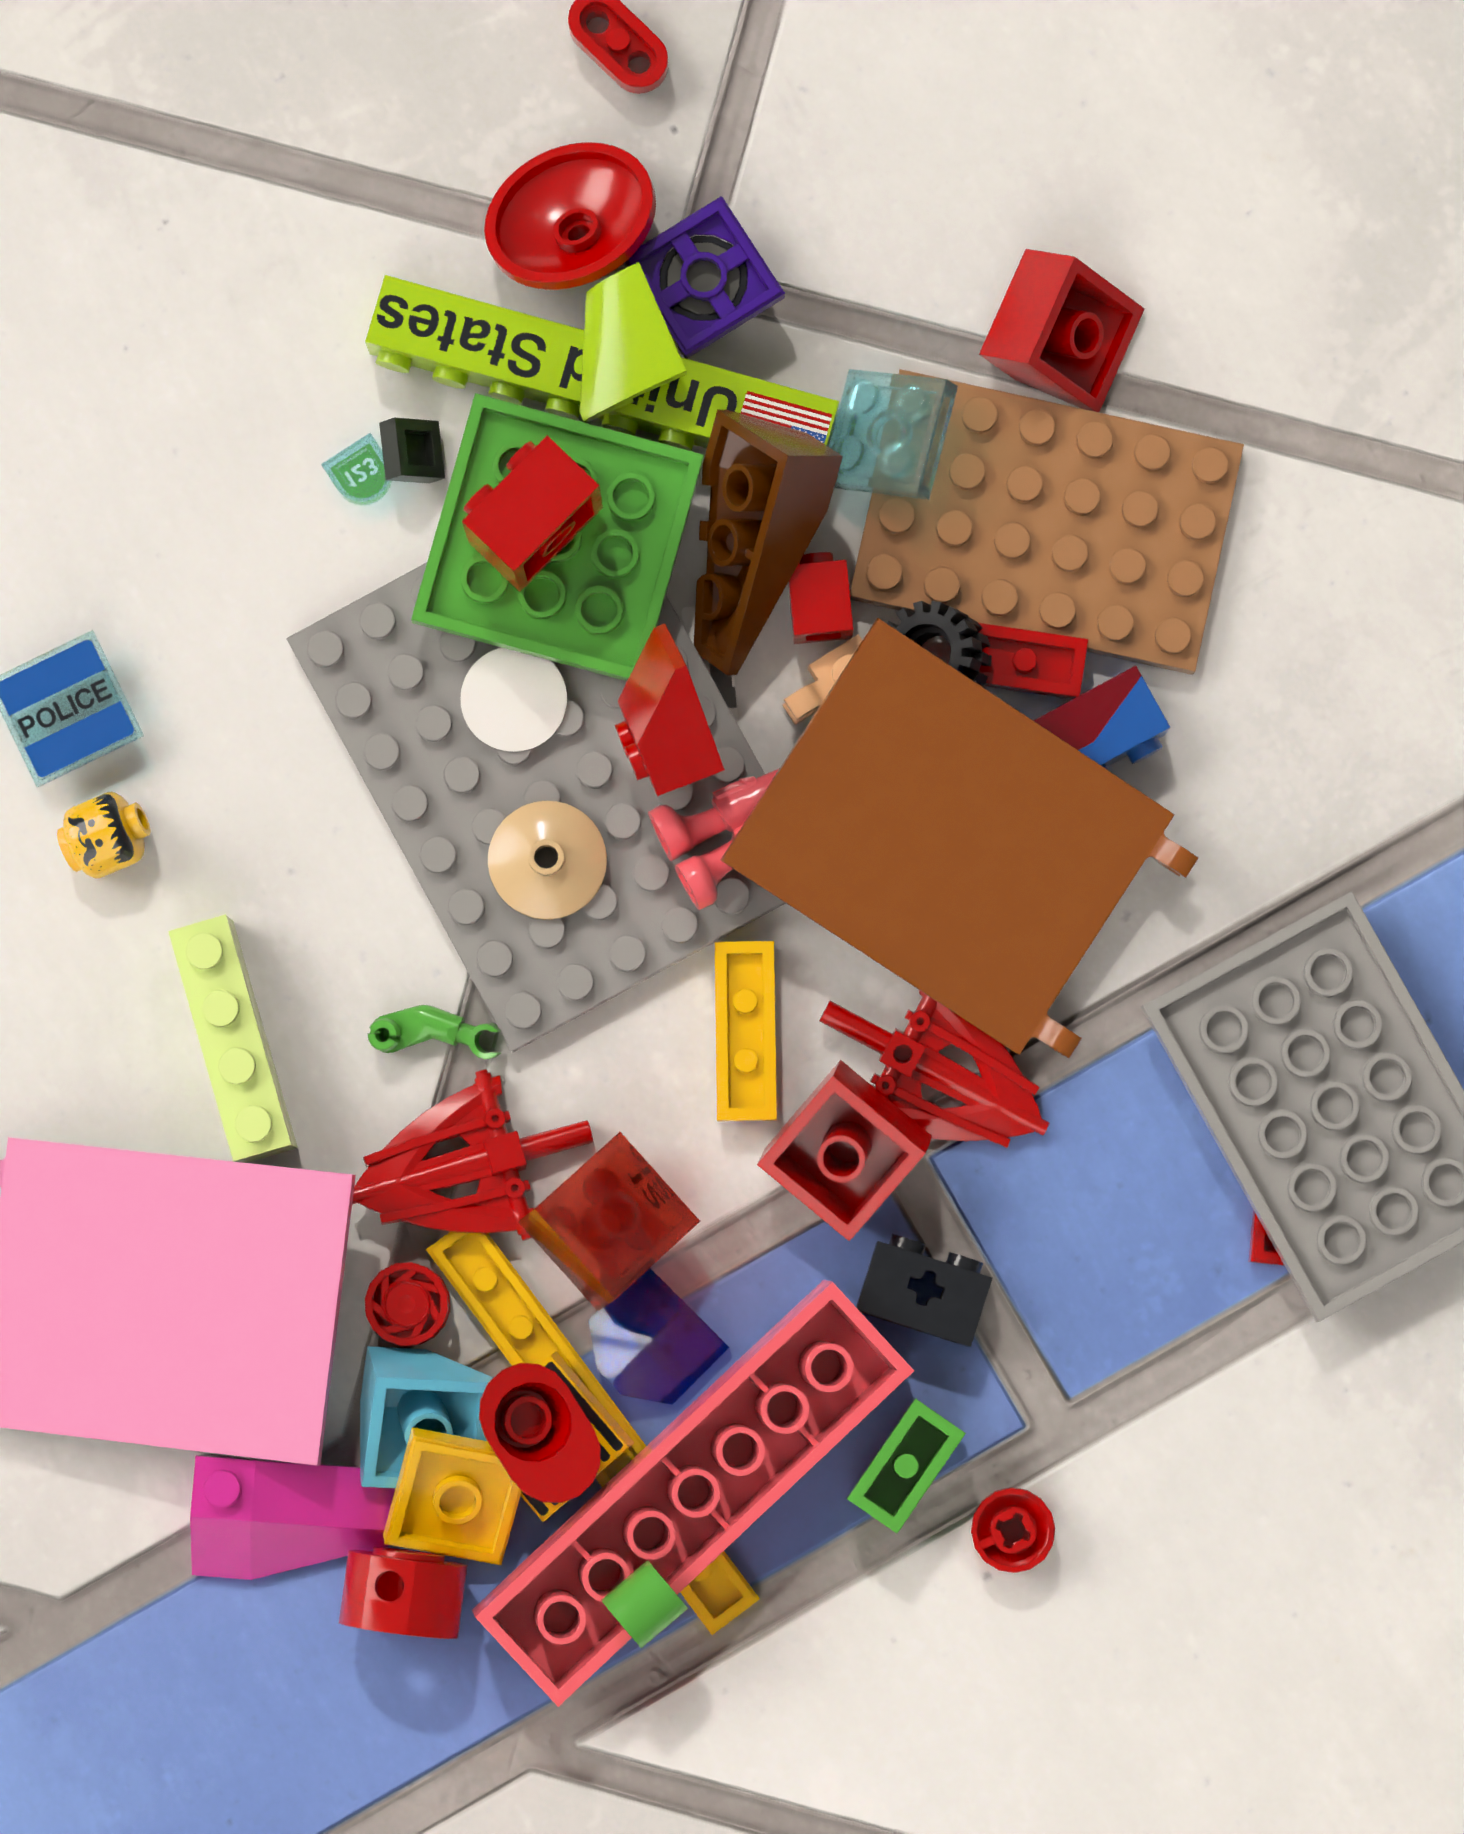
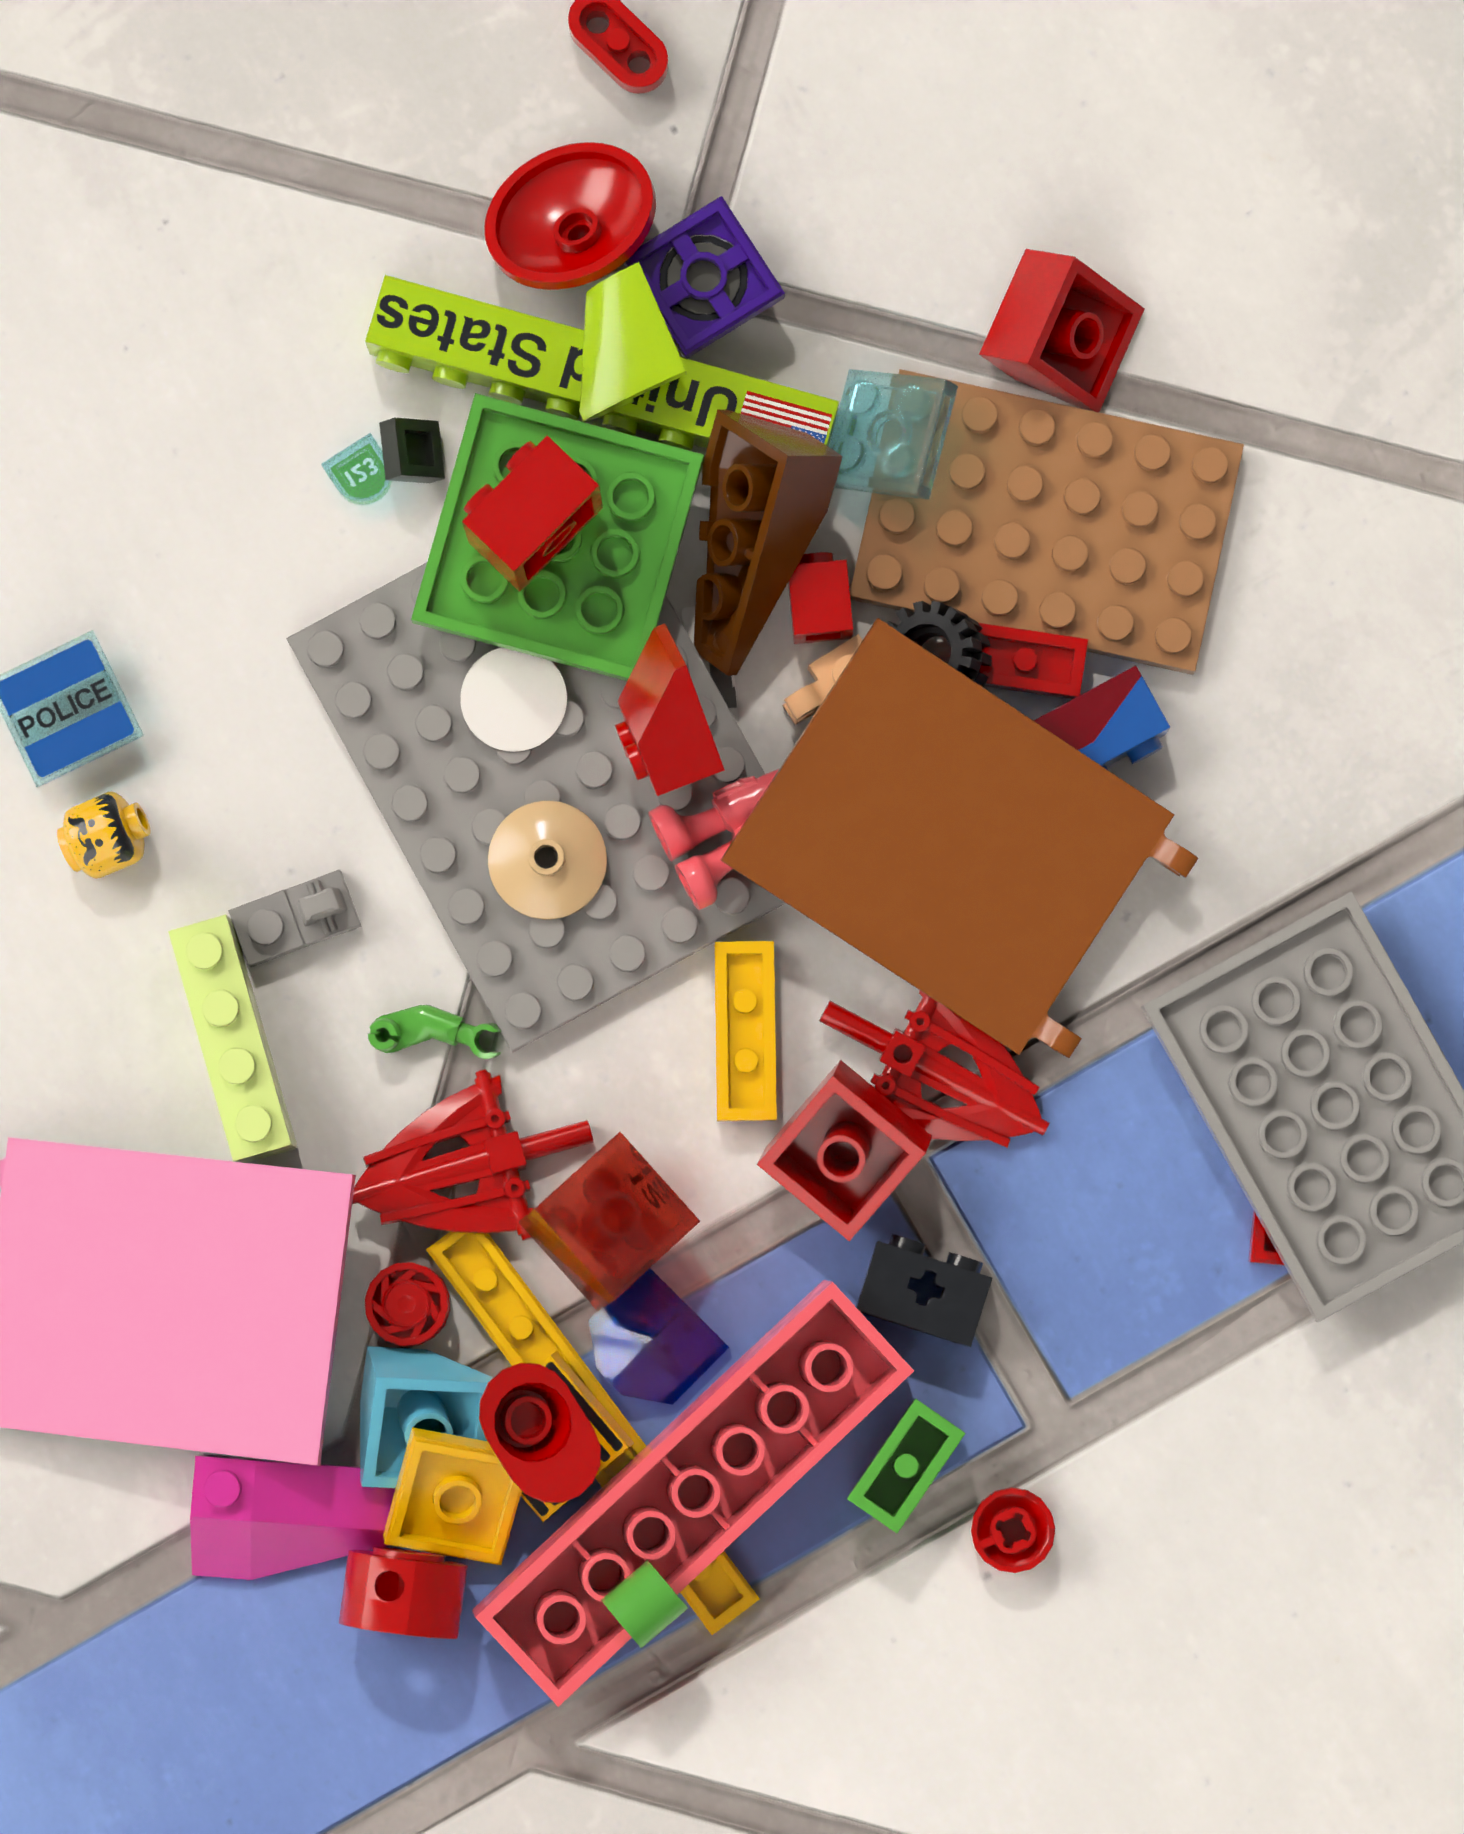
(294, 918): none -> light grey hinge

